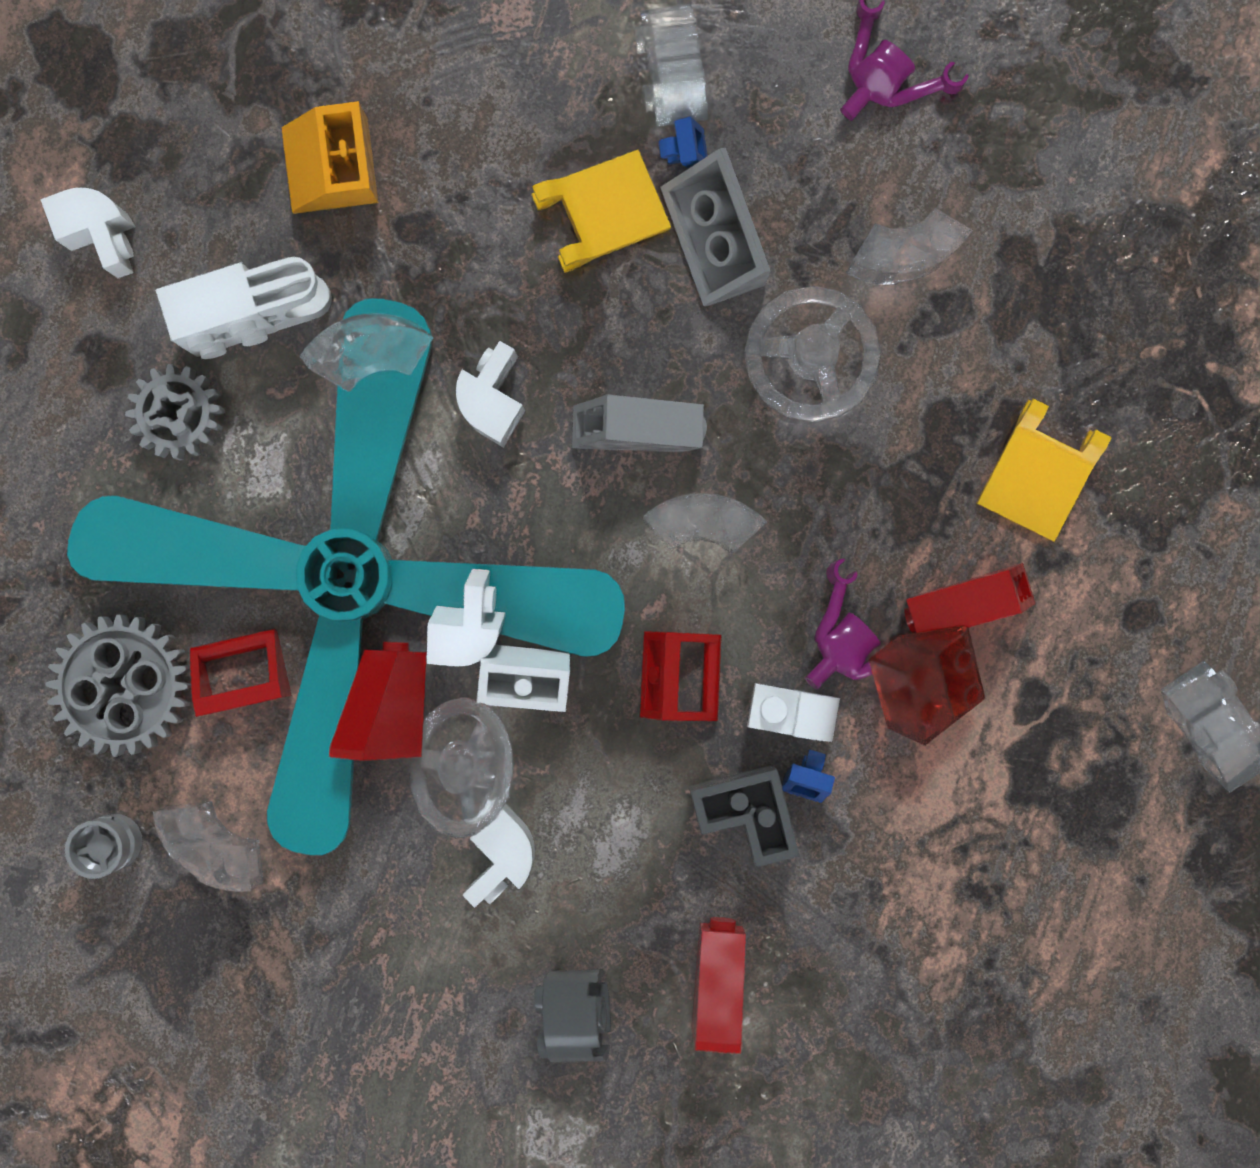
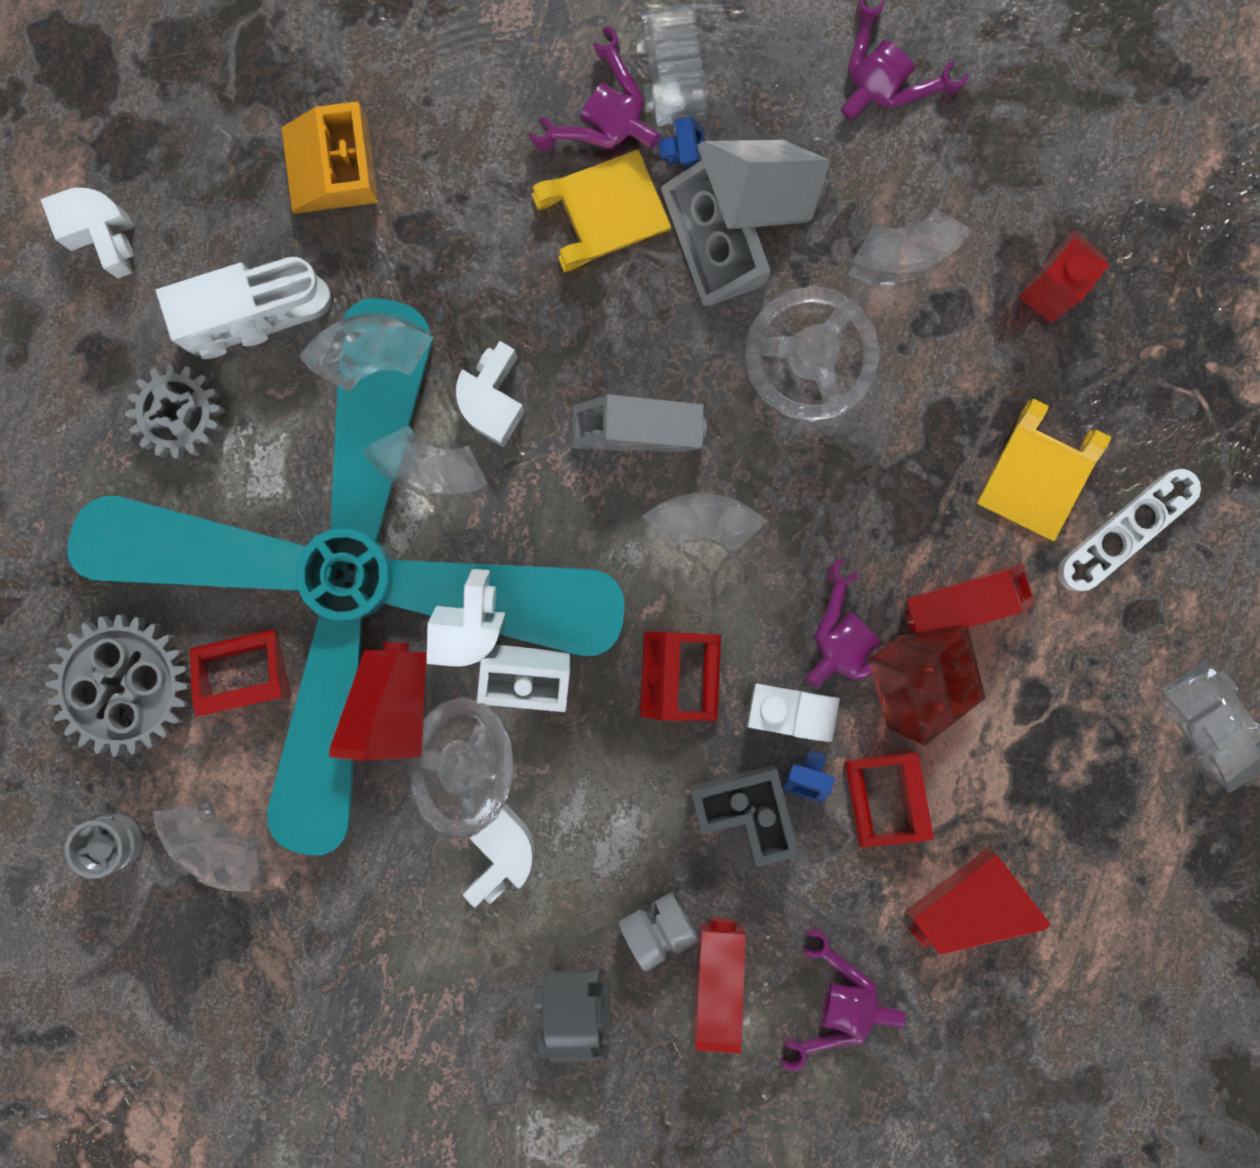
(423, 468): none -> clear brick
(606, 111): none -> magenta piece
(658, 931): none -> light grey wheel
(763, 181): none -> light grey slope
(844, 1008): none -> magenta piece
(912, 793): none -> red tile
(975, 908): none -> red slope
(1065, 277): none -> red slope
(1125, 526): none -> white beam

